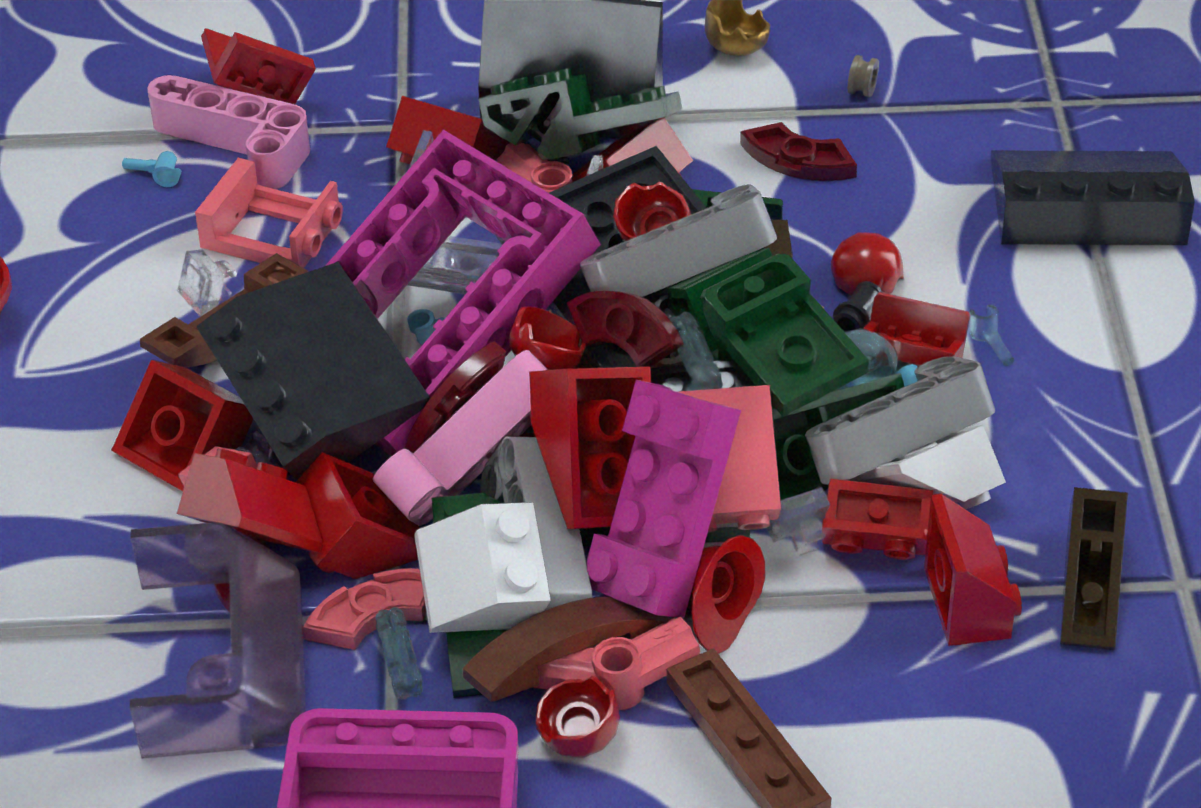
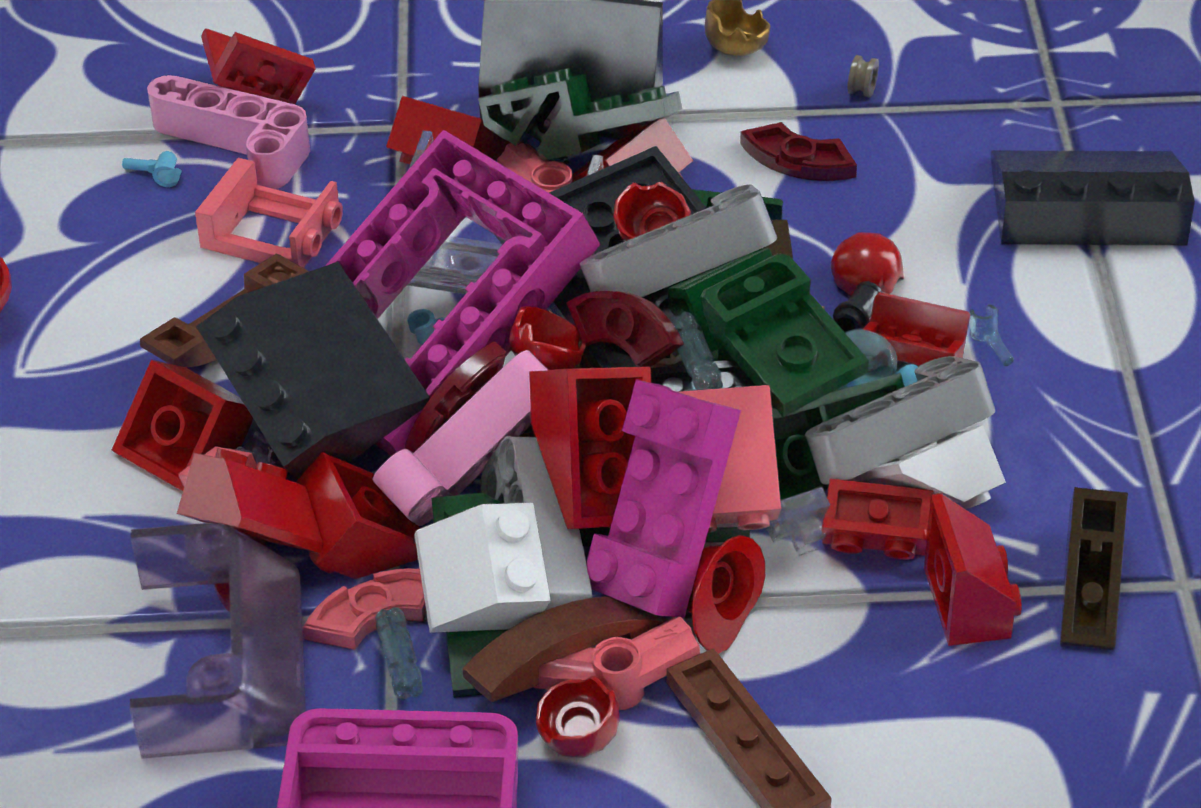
(203, 281): clear tile -> none

